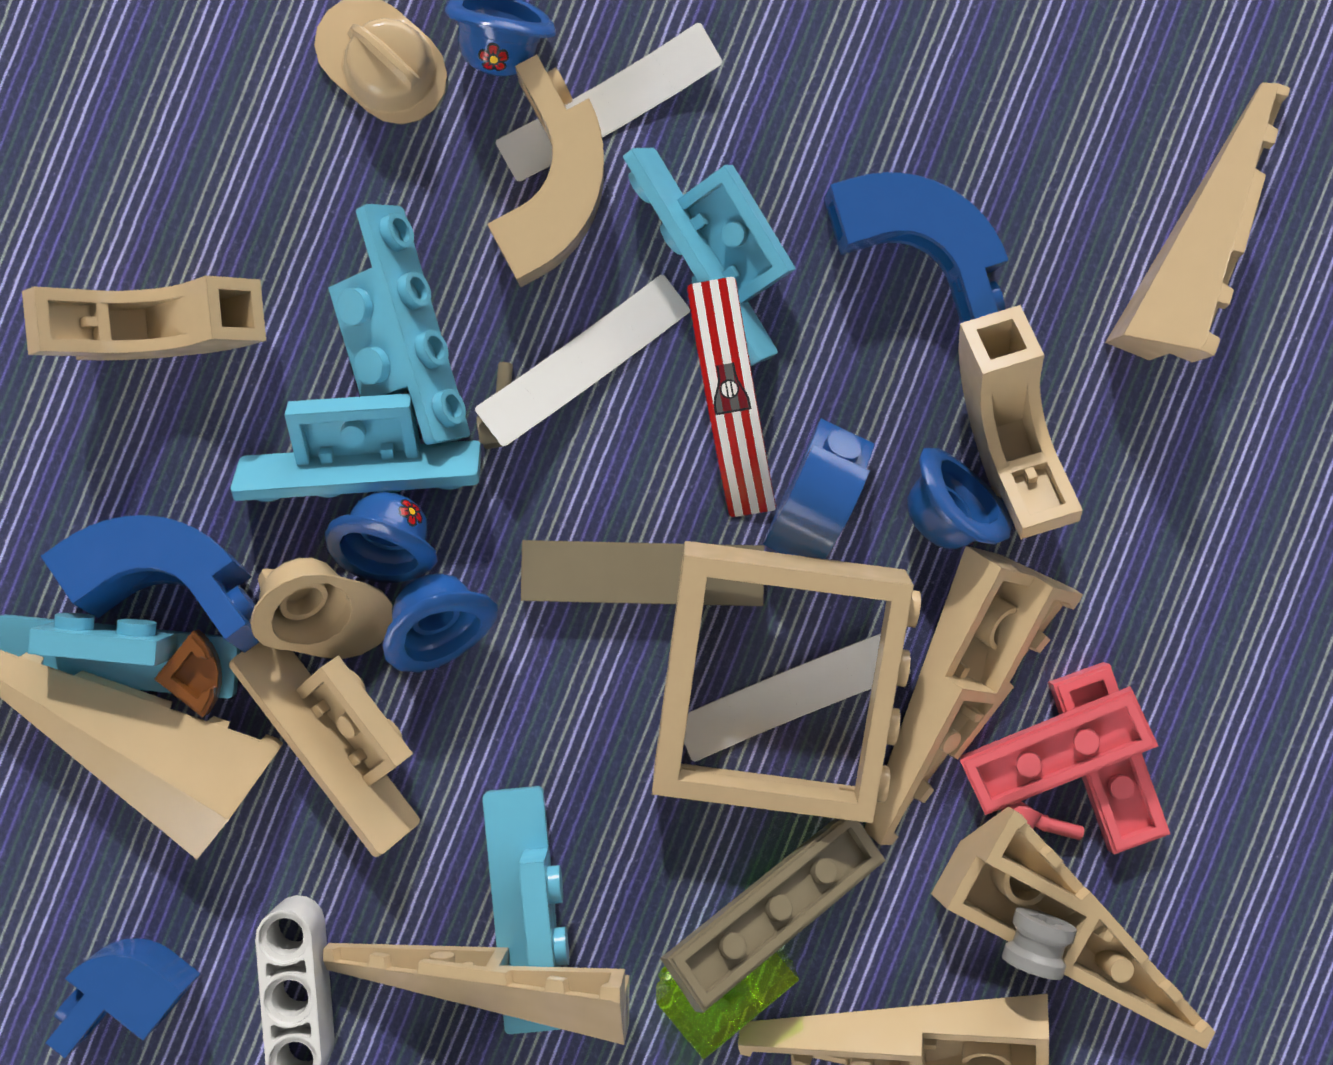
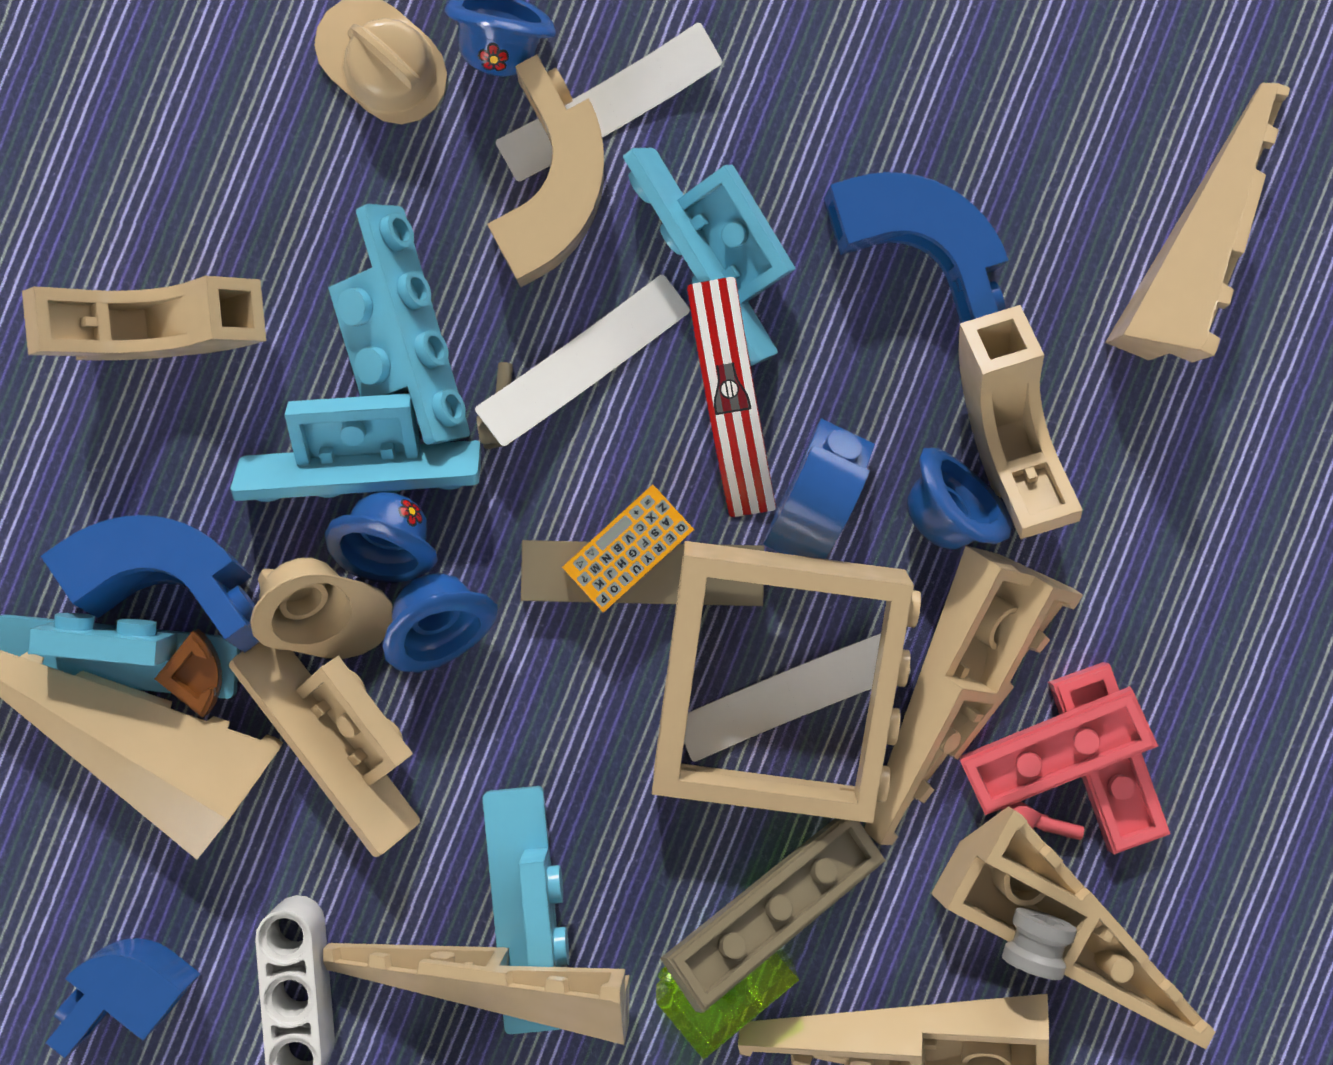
(628, 548): none -> tile

